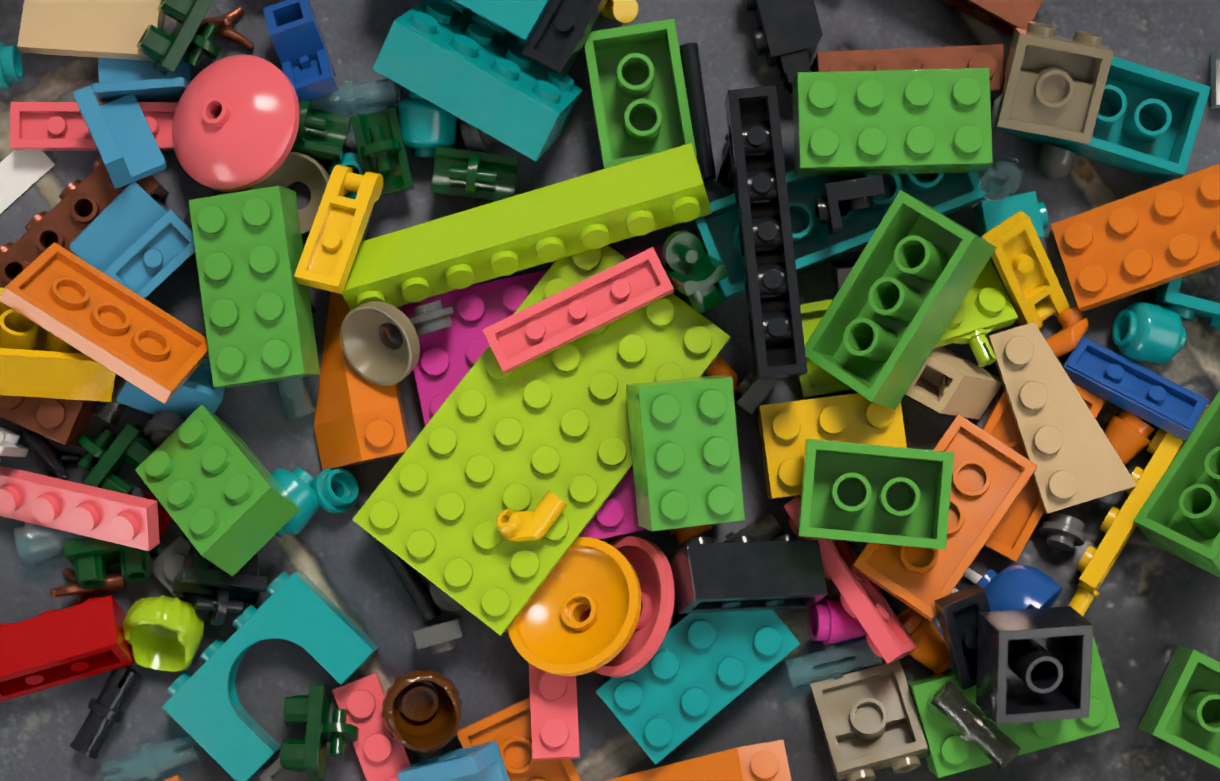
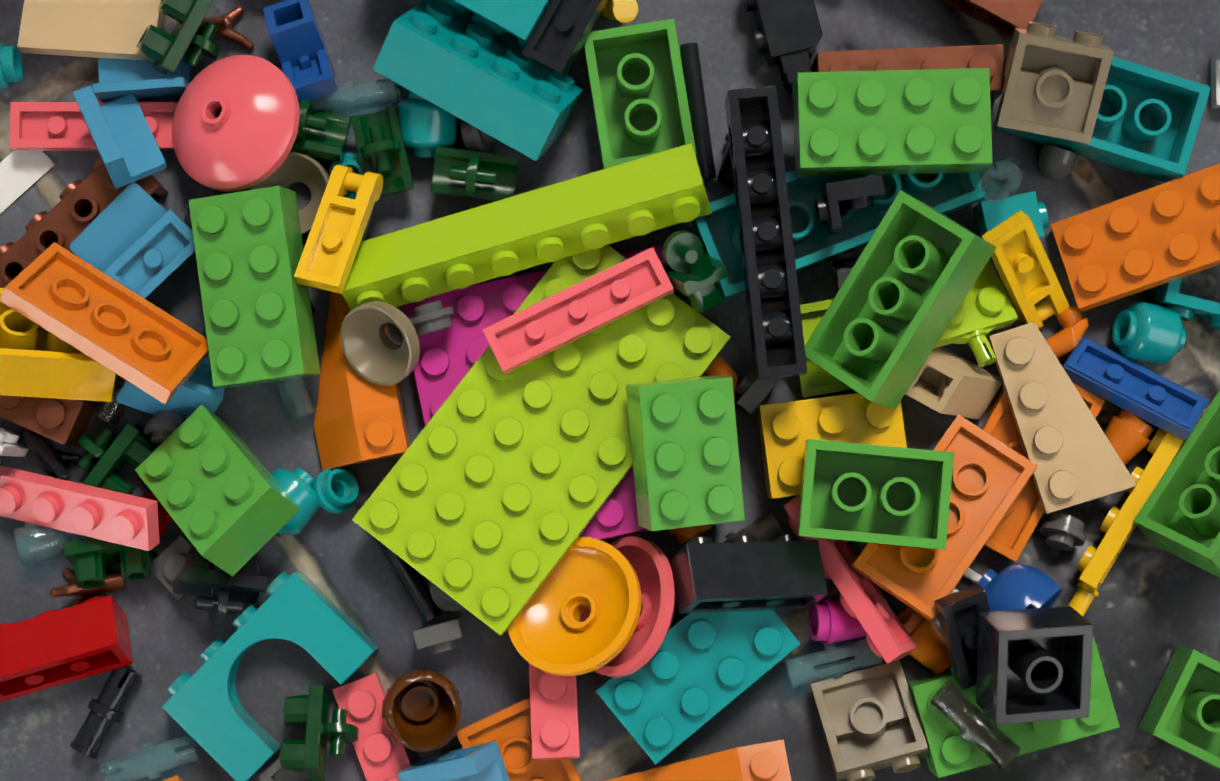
(163, 633): lime hair -> none
(530, 524): yellow arm -> none

